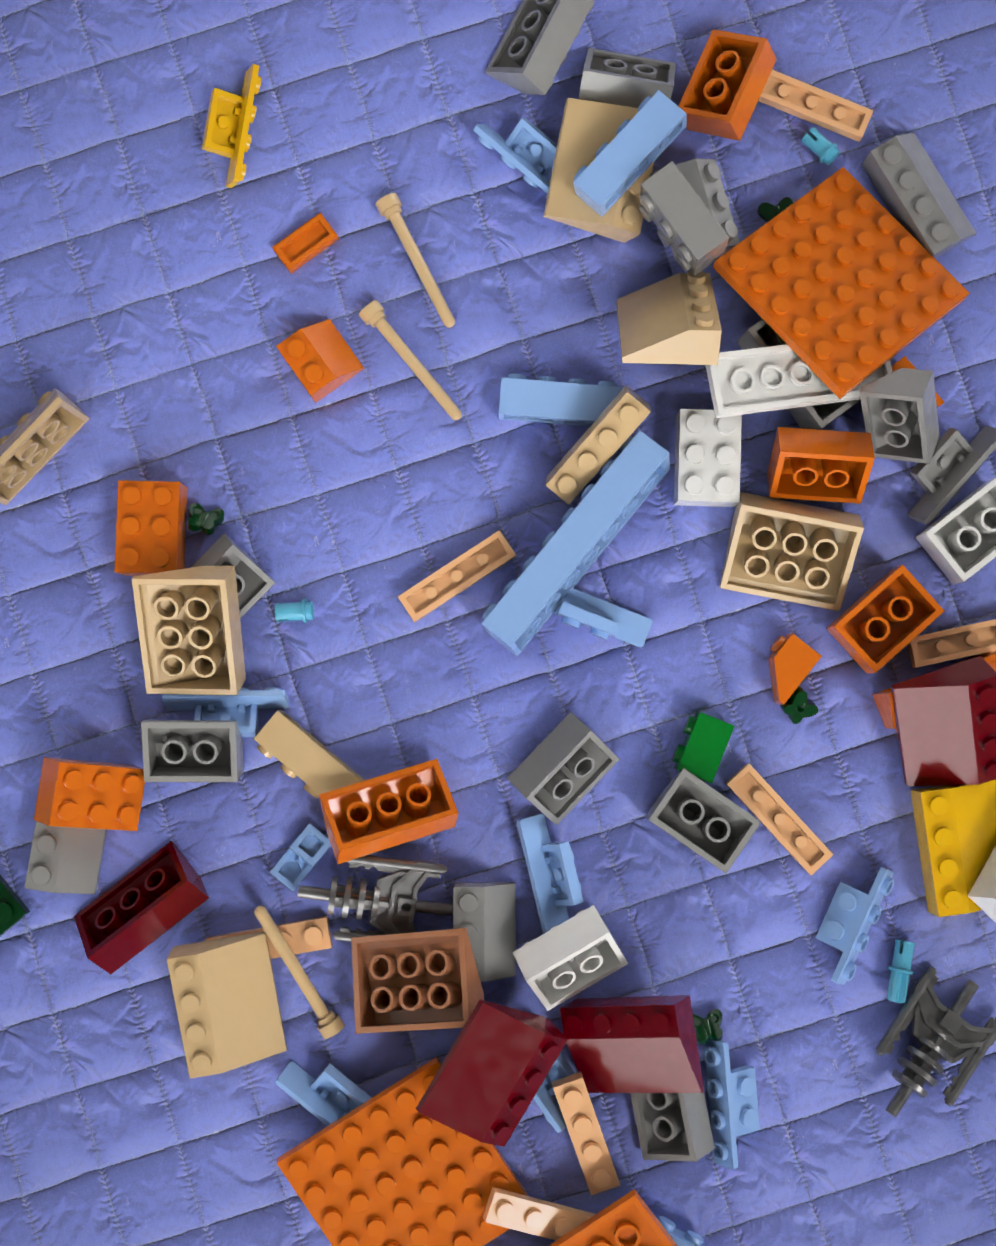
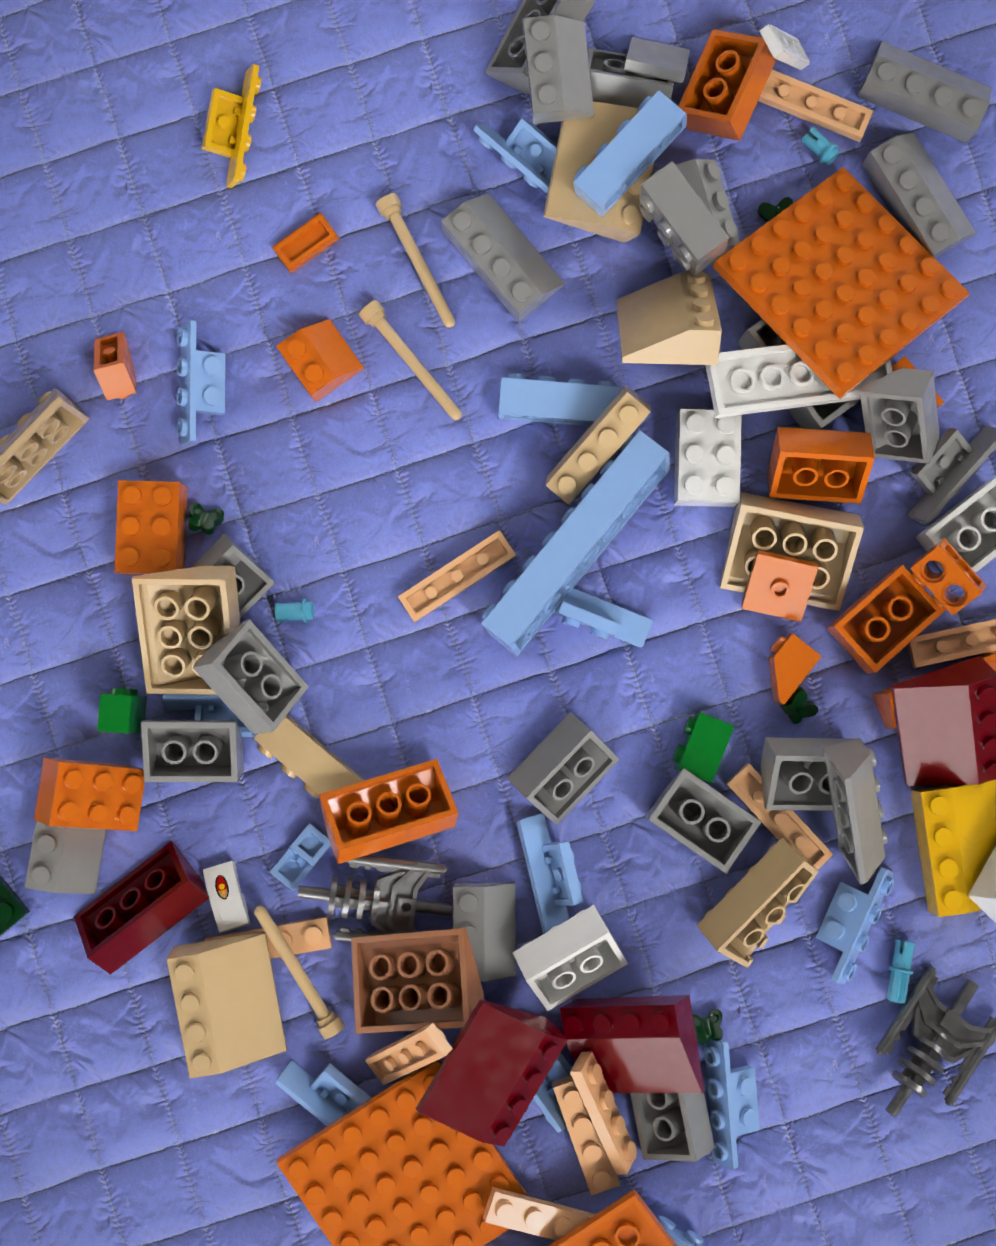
(114, 366): none -> slope
(121, 711): none -> green brick
(200, 383): none -> light blue bracket
(226, 897): none -> white slope
(251, 678): none -> light grey slope
(409, 1053): none -> light nougat plate
(501, 255): none -> light grey slope
(557, 69): none -> light grey slope
(604, 1112): none -> light nougat plate
(657, 60): none -> light grey tile
(758, 902): none -> tan wedge
(779, 585): none -> orange plate
(785, 47): none -> white tile
(796, 773): none -> light grey slope
(856, 806): none -> light grey slope
(925, 92): none -> light grey slope
(955, 572): none -> orange brick

